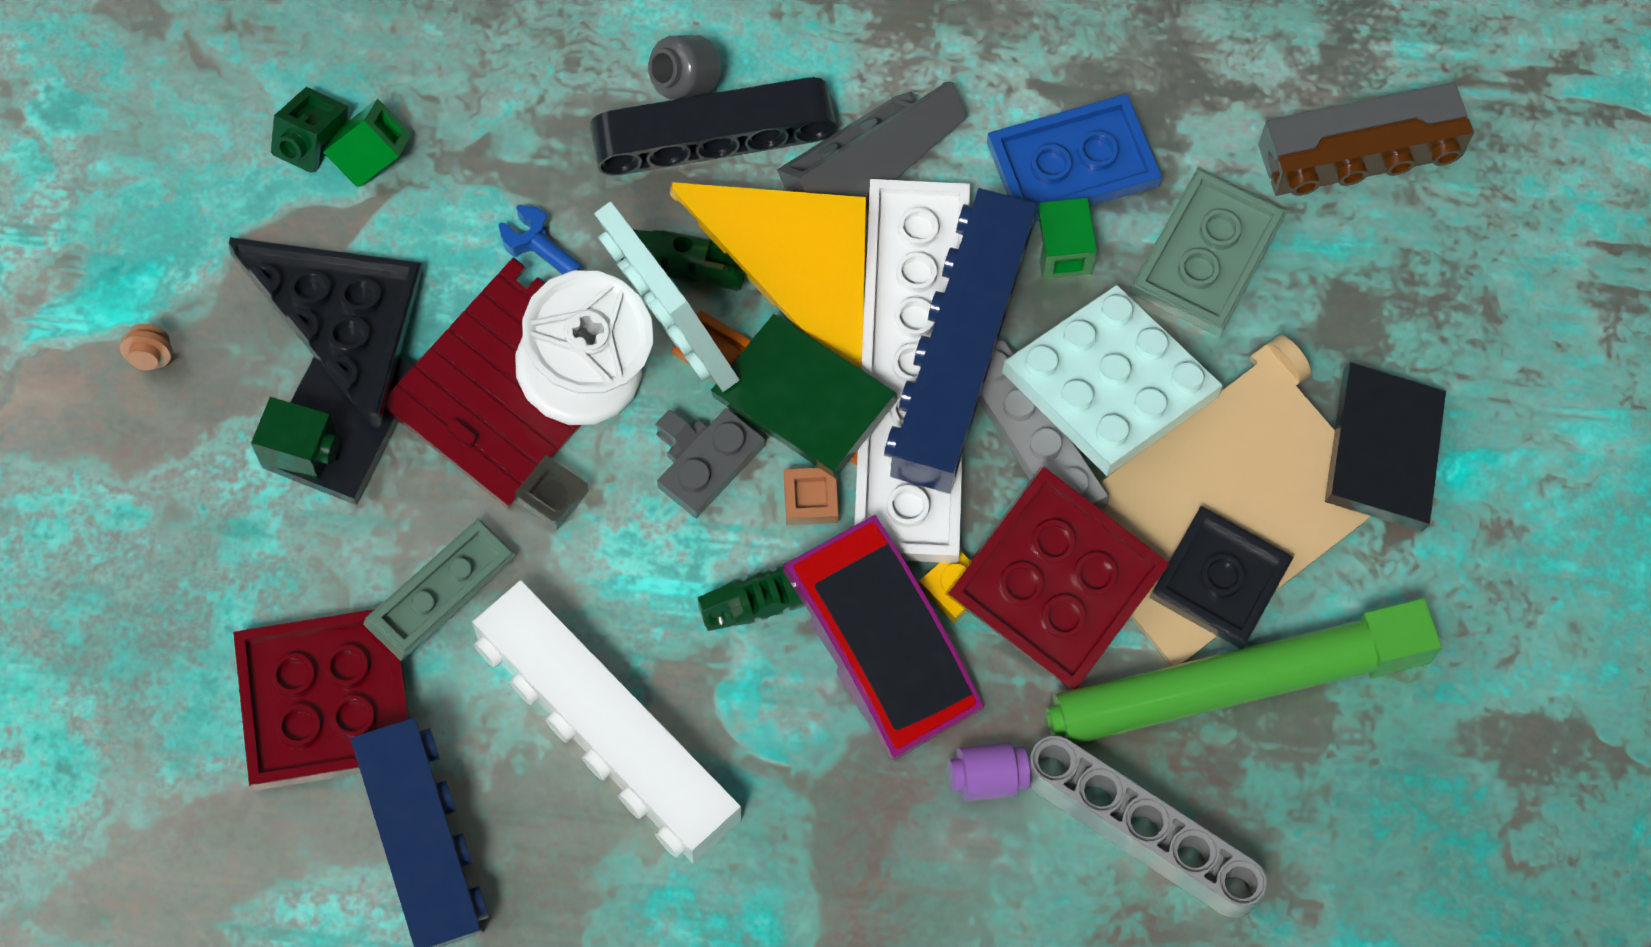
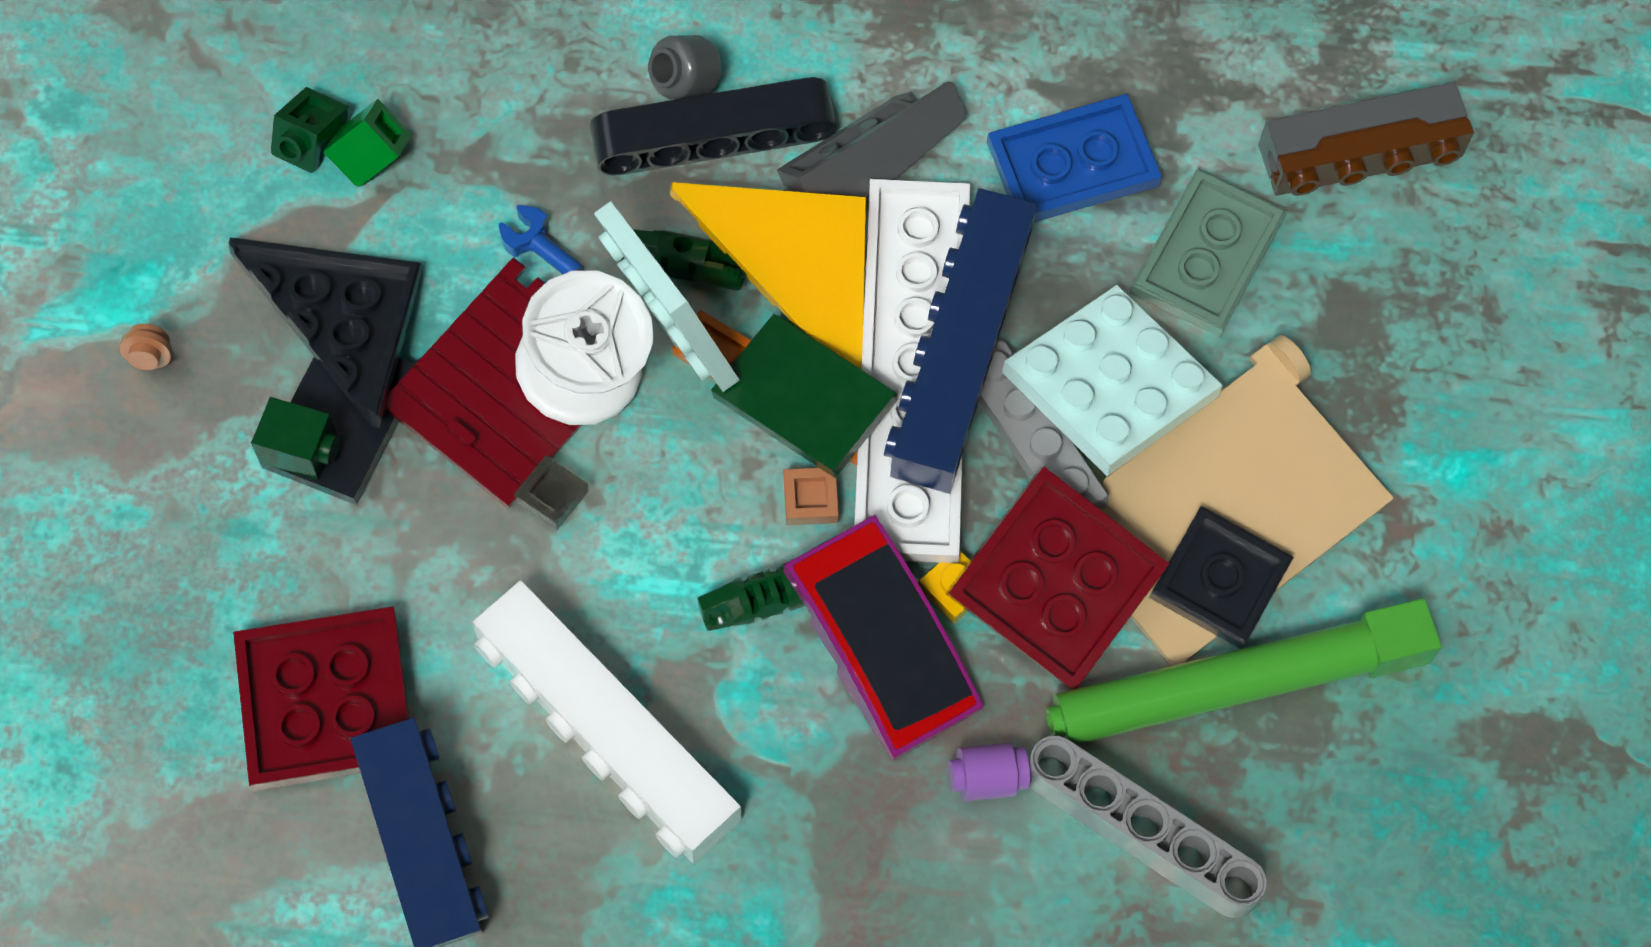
(439, 589): sand green tile -> none
(704, 457): dark grey hinge -> none
(1066, 238): green panel -> none
(1386, 447): black tile -> none

